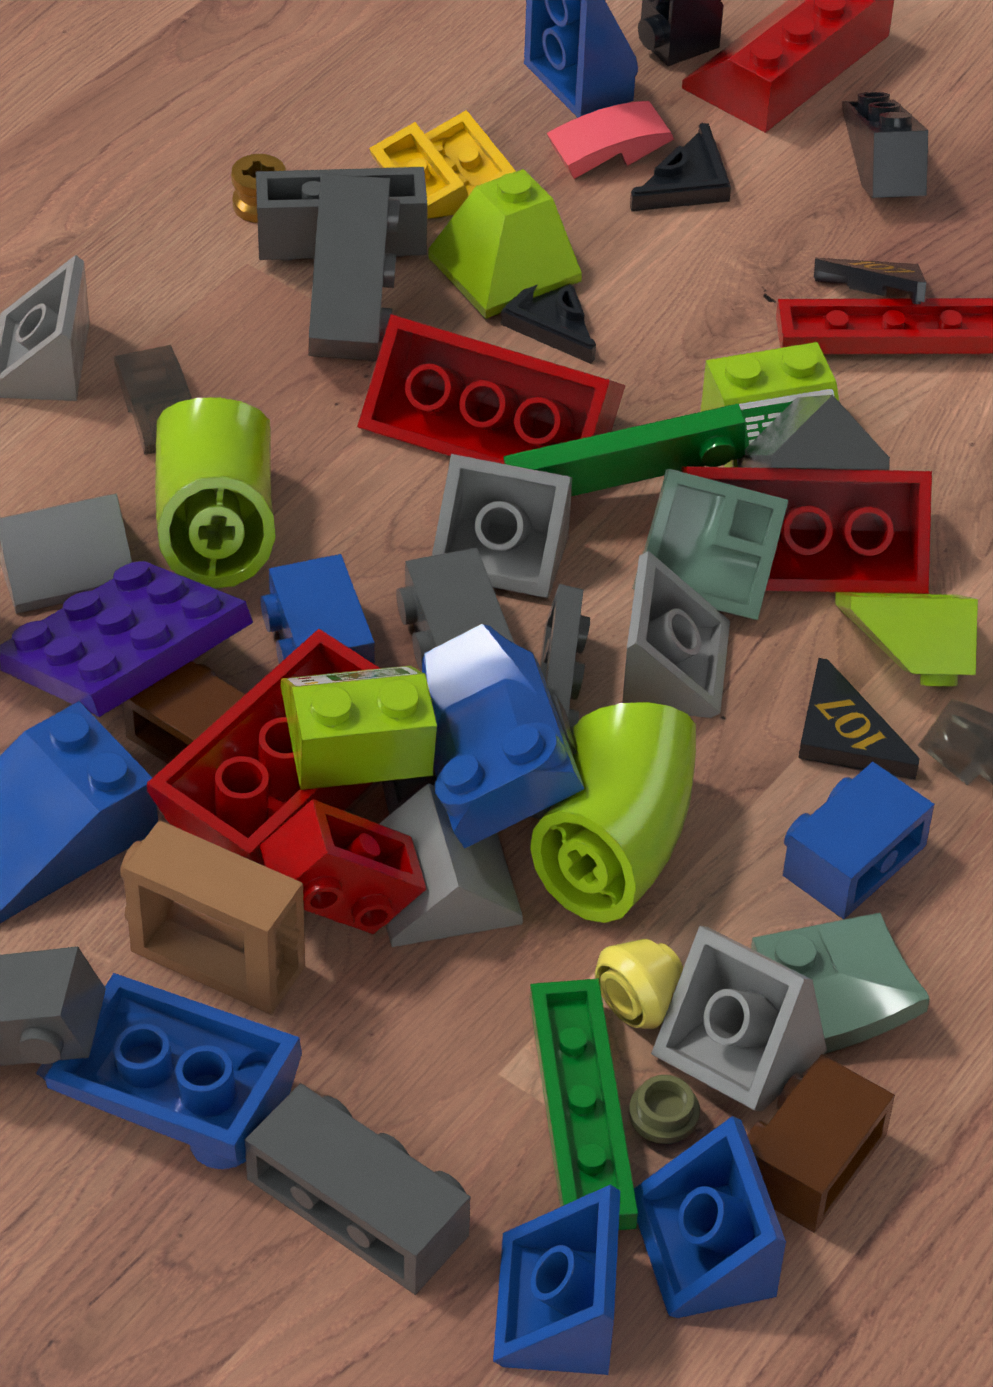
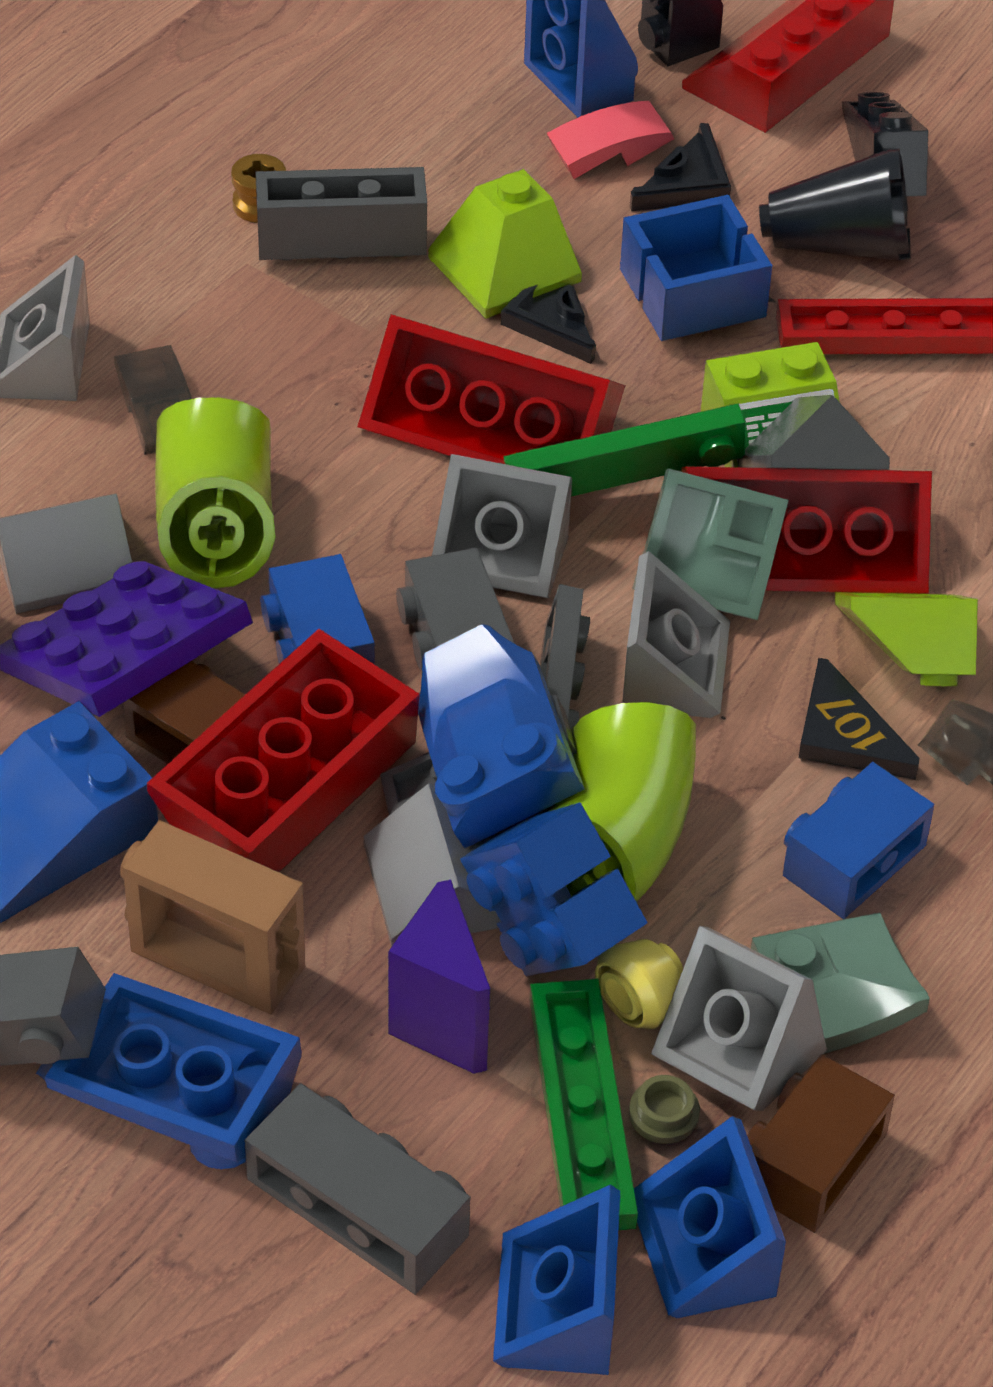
(346, 865): red brick -> none
(351, 266): dark grey brick -> none
(360, 726): lime slope -> none
(439, 984): none -> dark purple slope
(453, 157): yellow slope -> none
(525, 882): none -> blue piece
(695, 267): none -> blue piece
(844, 210): none -> black cone
(872, 276): black tile -> none

